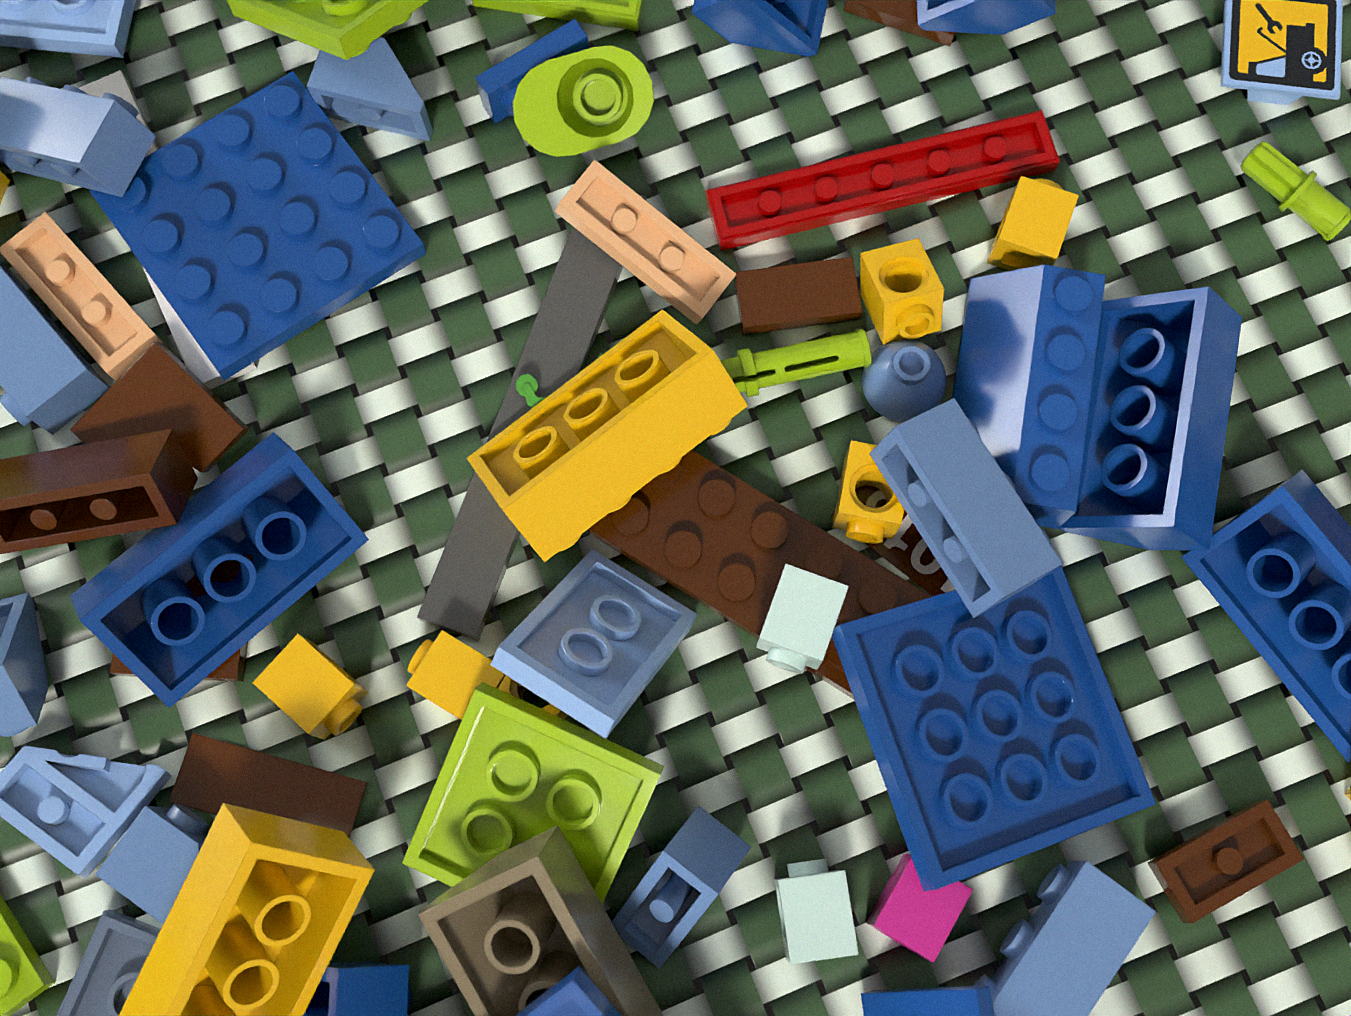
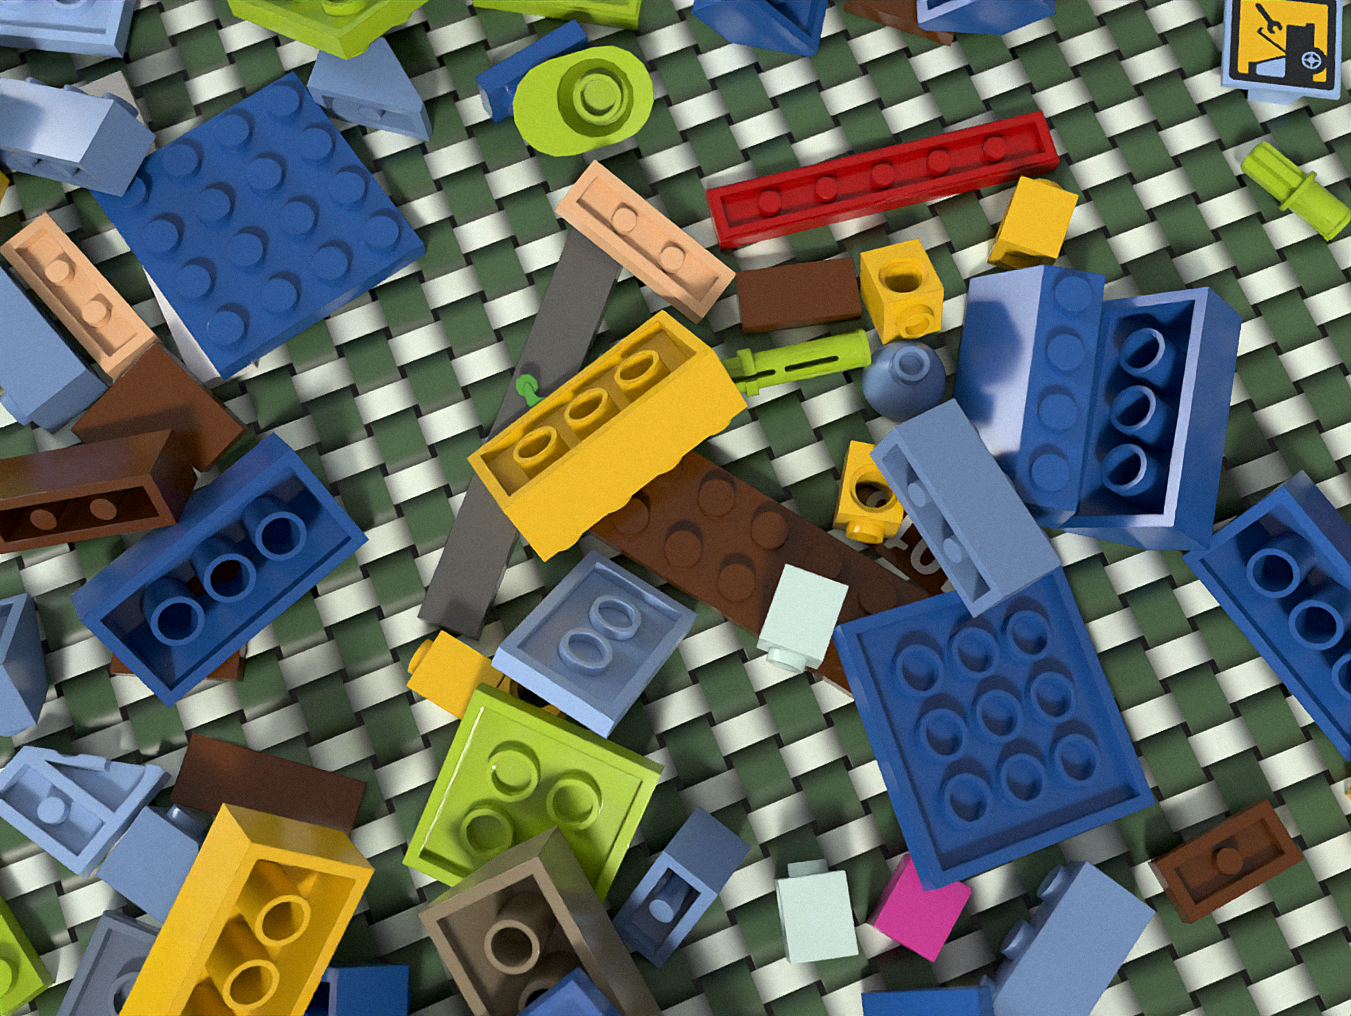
(312, 689): yellow brick -> none

